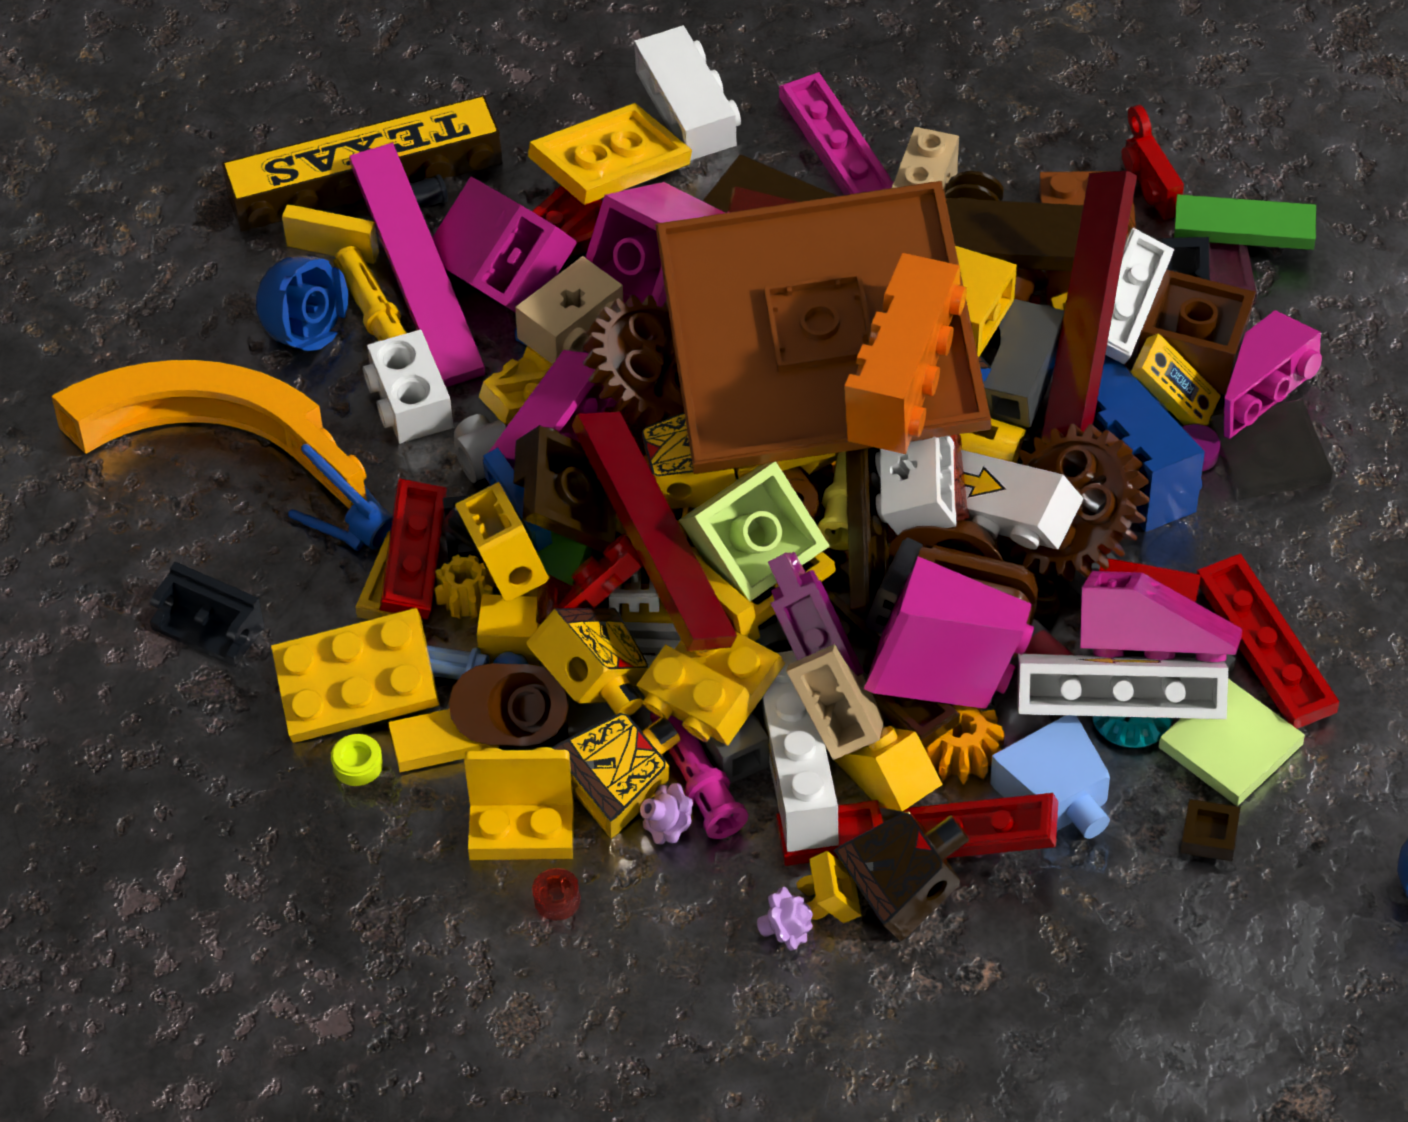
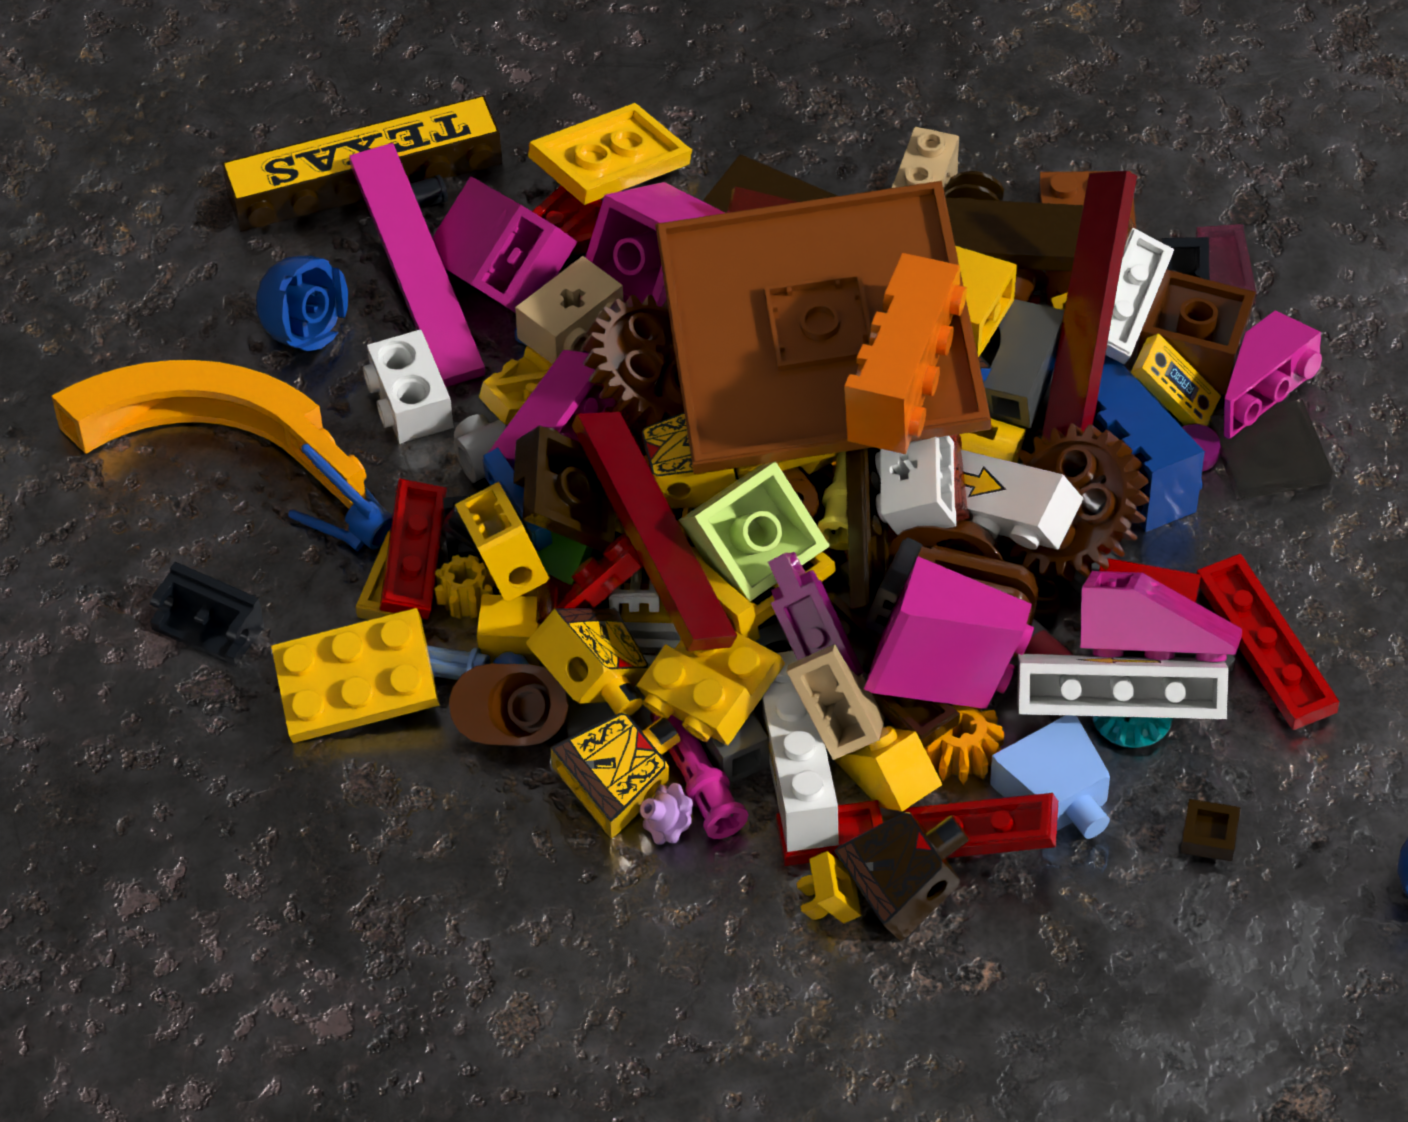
(328, 232): yellow tile -> none
(356, 760): neon yellow tile -> none
(379, 315): yellow pin -> none
(429, 741): yellow tile -> none
(520, 804): yellow bracket -> none
(544, 902): clear red bush -> none
(686, 91): white brick -> none
(787, 919): lavender plant -> none
(834, 135): dark pink tile -> none
(1150, 165): red hinge -> none
(1235, 751): yellowish green tile -> none
(1246, 221): bright green tile -> none

